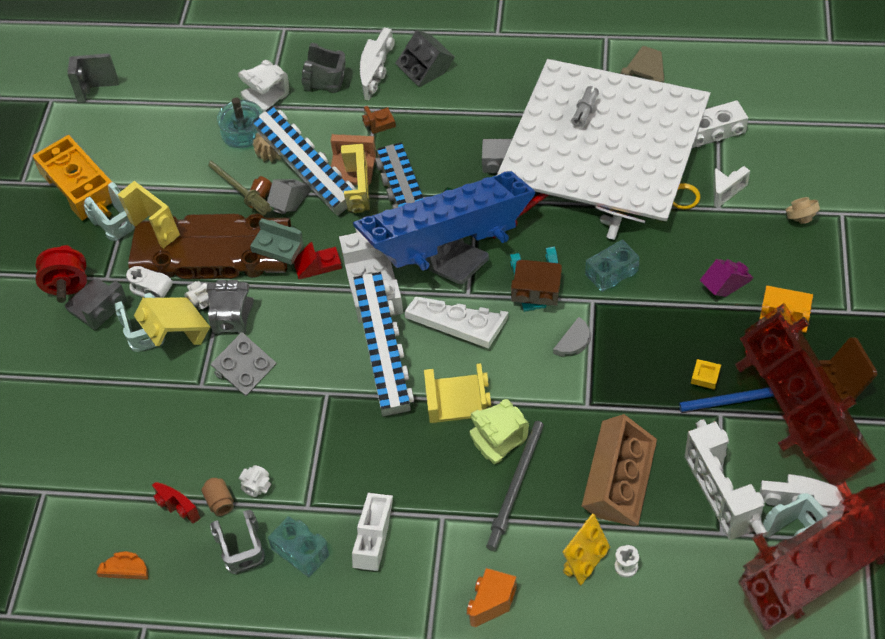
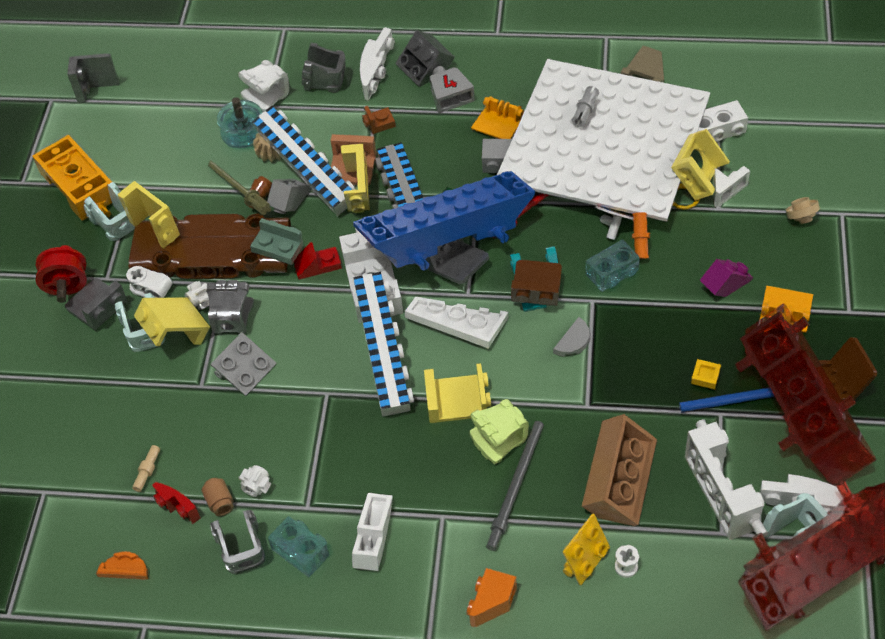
(146, 468): none -> tan bar
(450, 89): none -> light grey torso
(498, 118): none -> light orange hinge
(640, 234): none -> orange pin
(690, 174): none -> light yellow panel

